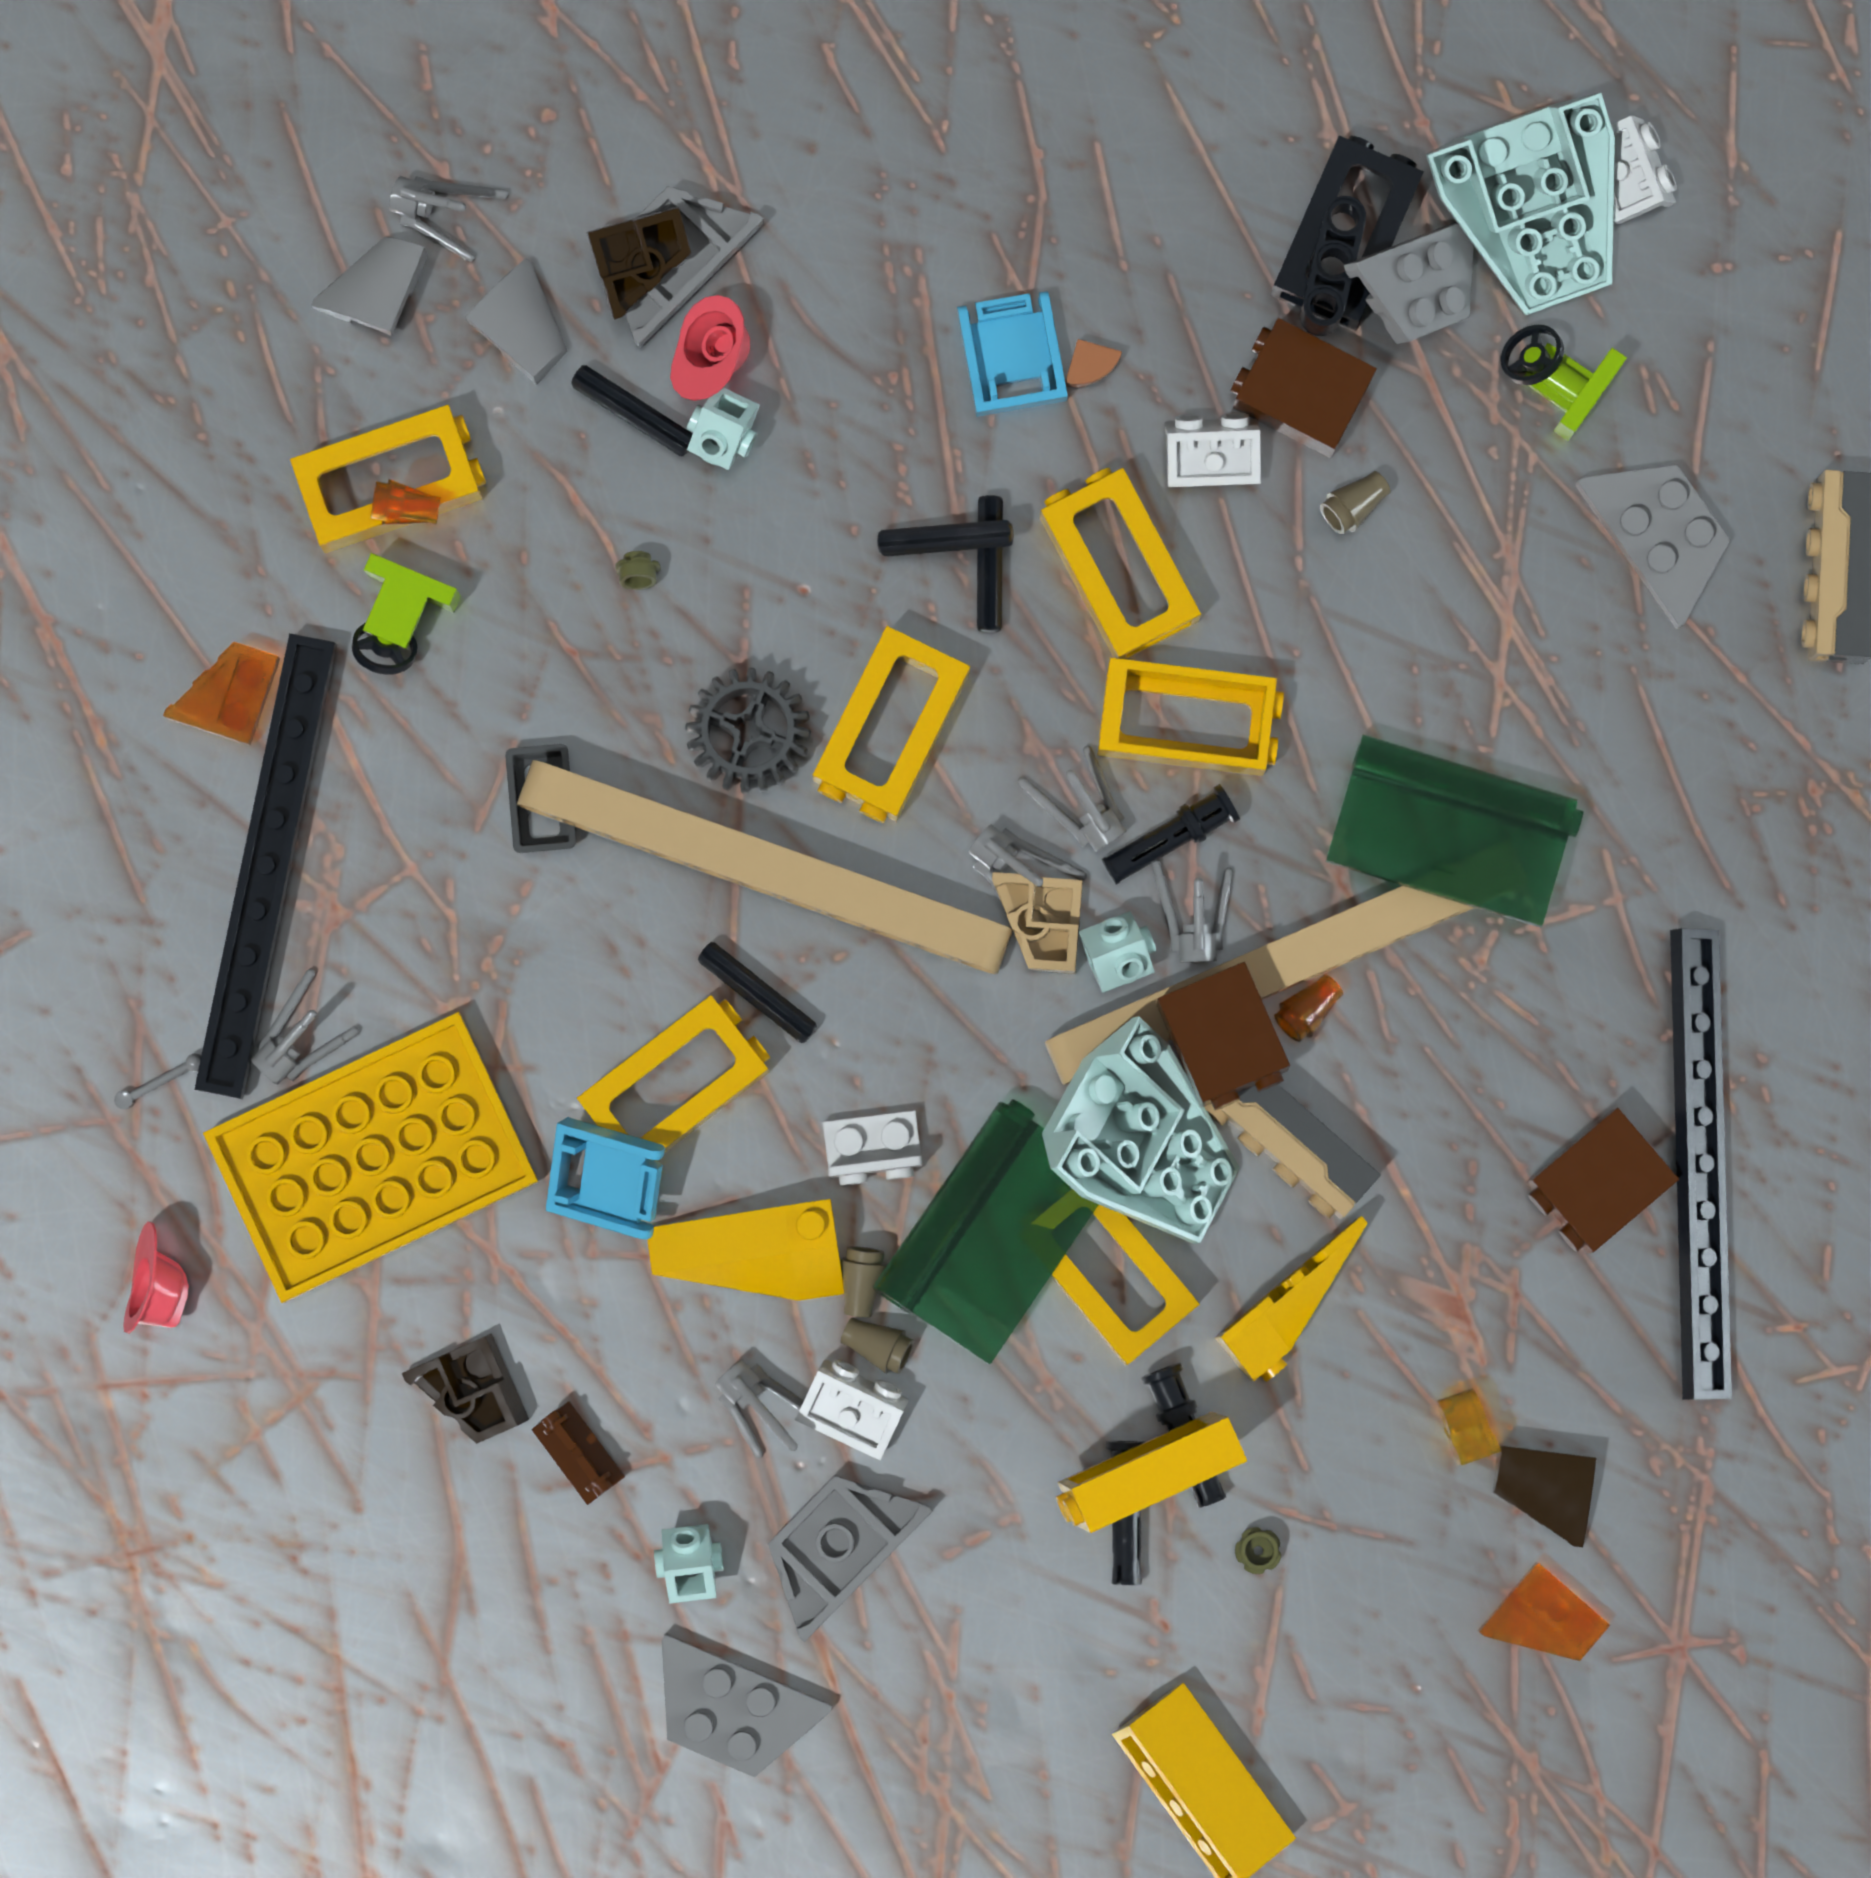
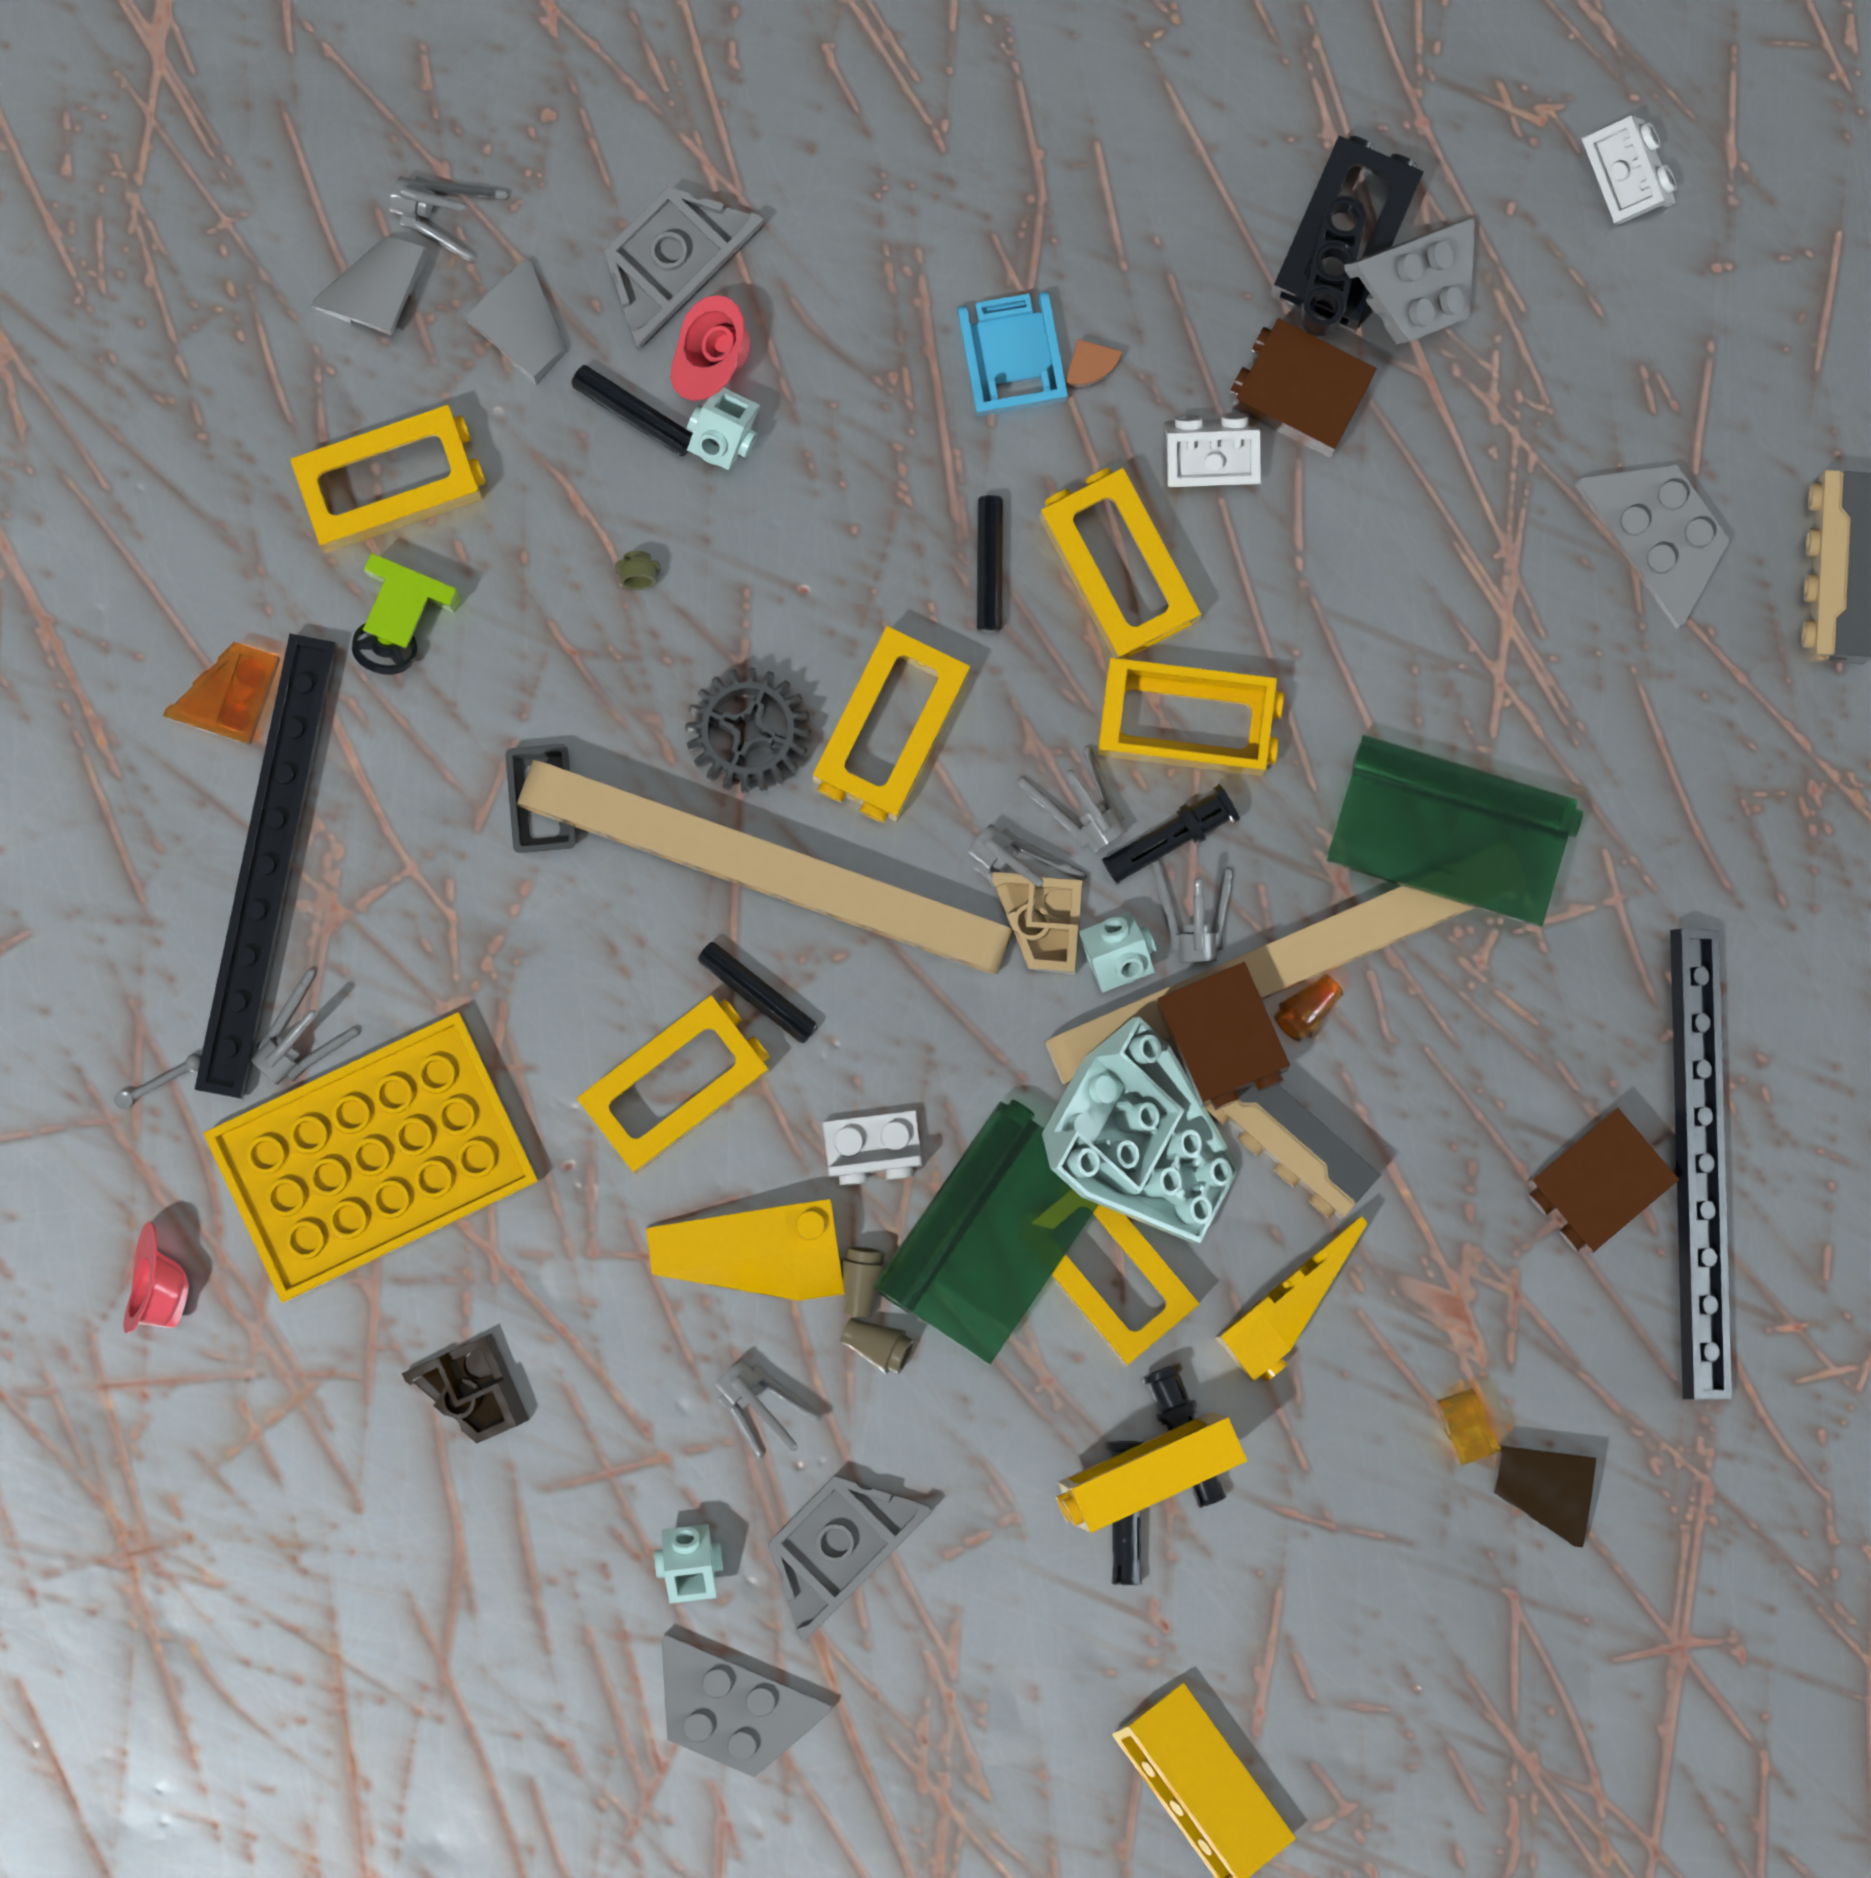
(403, 505): clear orange cone -> none
(578, 1452): reddish brown hinge -> none
(617, 1178): medium azure container -> none
(637, 255): dark brown slope -> none
(852, 1408): white bracket -> none
(945, 538): black axle -> none
(1258, 1563): olive plate -> none
(1352, 504): dark tan cone -> none
(1536, 199): light aqua wedge -> none
(1545, 1617): clear orange wing -> none
(1559, 376): lime piece -> none

